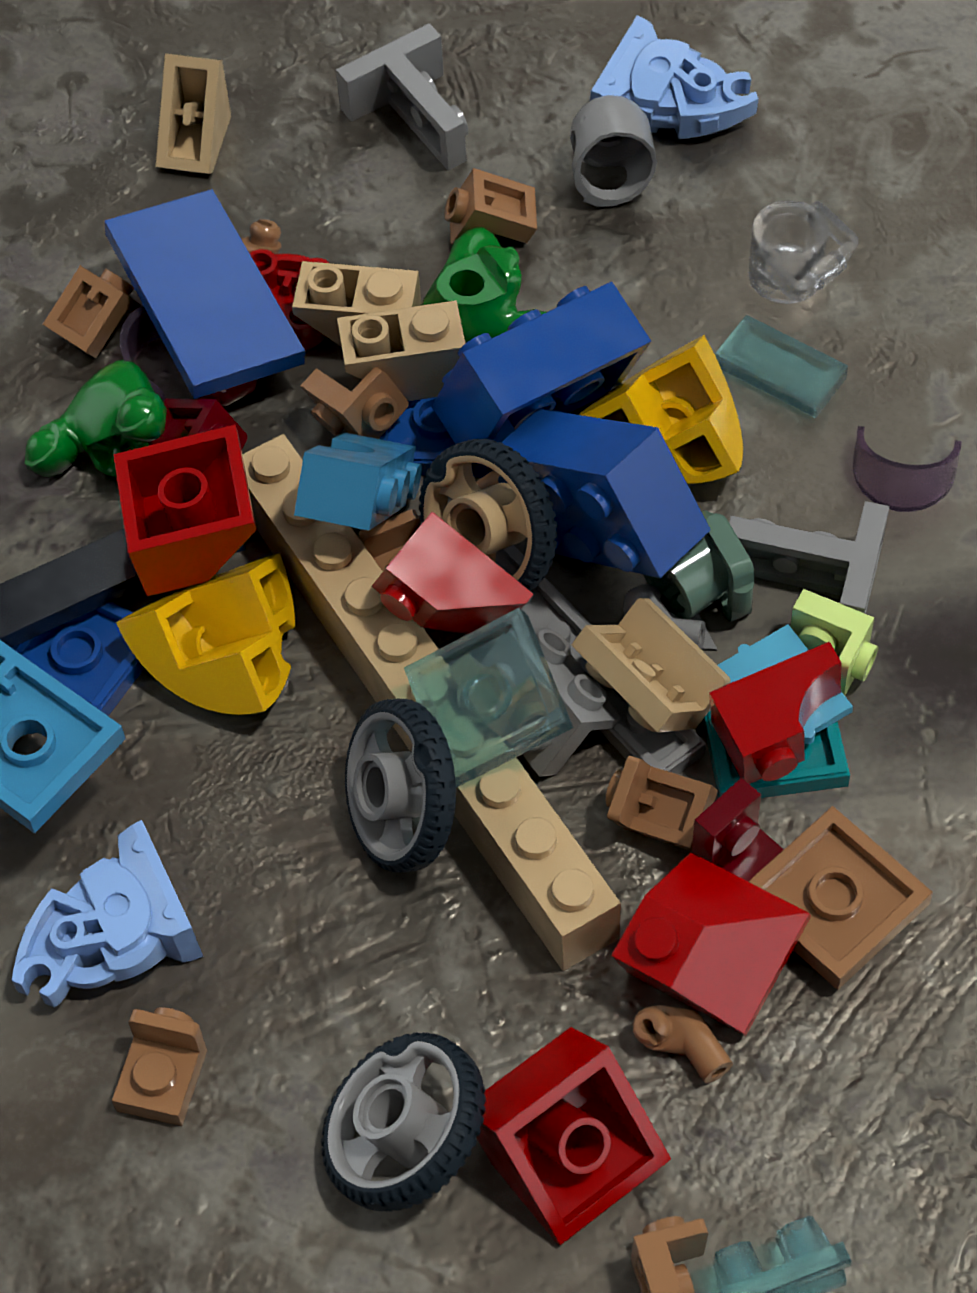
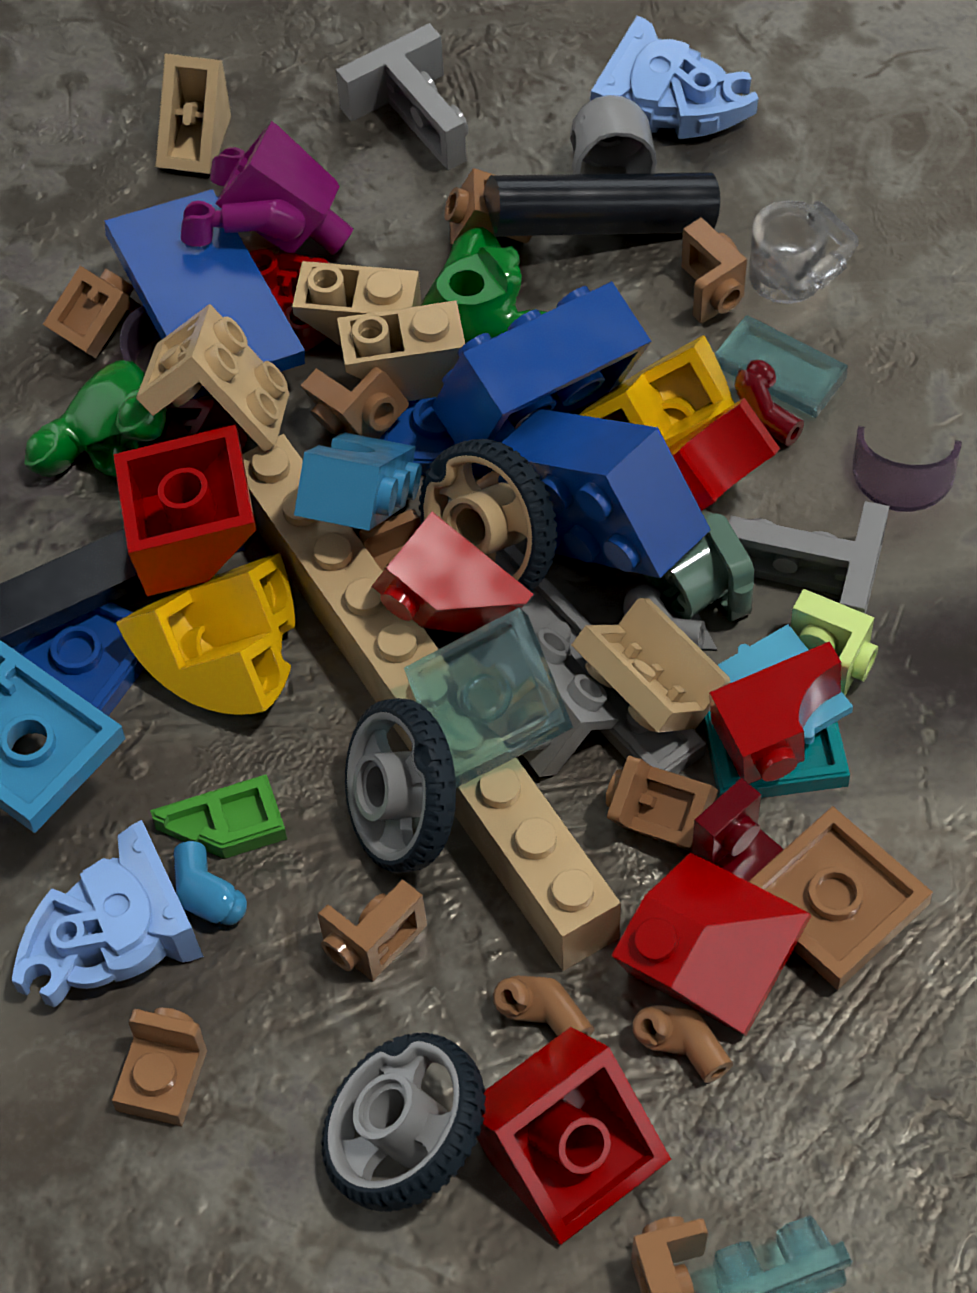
(202, 891): none -> dark azure arm
(217, 355): none -> tan bracket
(226, 819): none -> bright green tile
(272, 192): none -> magenta torso
(382, 933): none -> medium nougat bracket
(540, 1002): none -> medium nougat arm
(600, 203): none -> black brick
(716, 268): none -> medium nougat bracket
(723, 452): none -> red arch
(754, 386): none -> dark red arm

